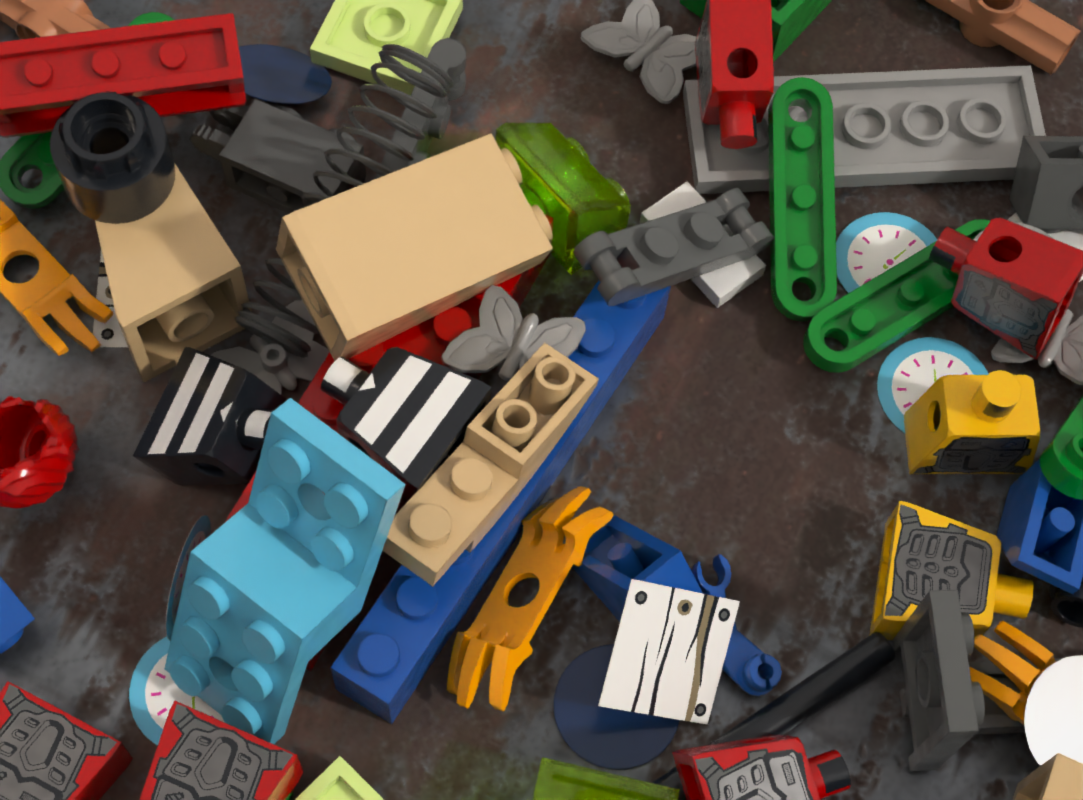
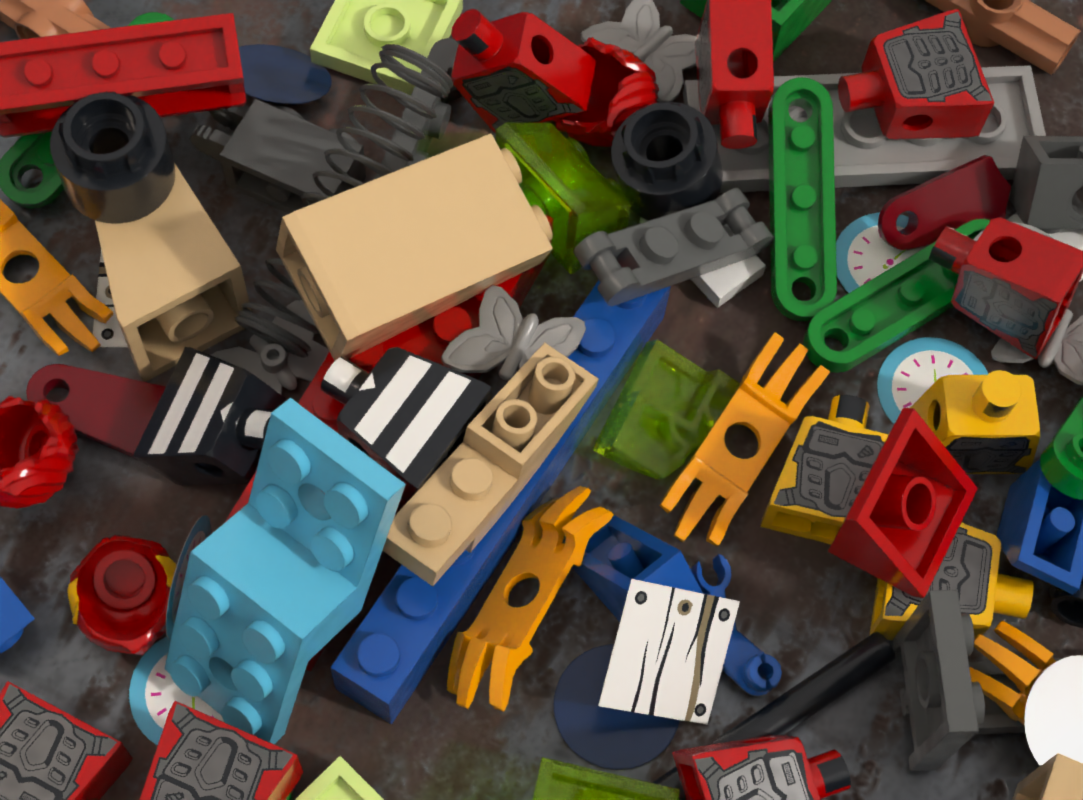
(100, 404): none -> dark red piece
(122, 593): none -> red hair
(519, 69): none -> red torso
(617, 91): none -> red hair
(663, 412): none -> clear neon green slope
(666, 159): none -> black piece
(768, 419): none -> light orange piece
(824, 471): none -> torso
(906, 509): none -> red slope
(922, 81): none -> torso
(948, 200): none -> dark red piece

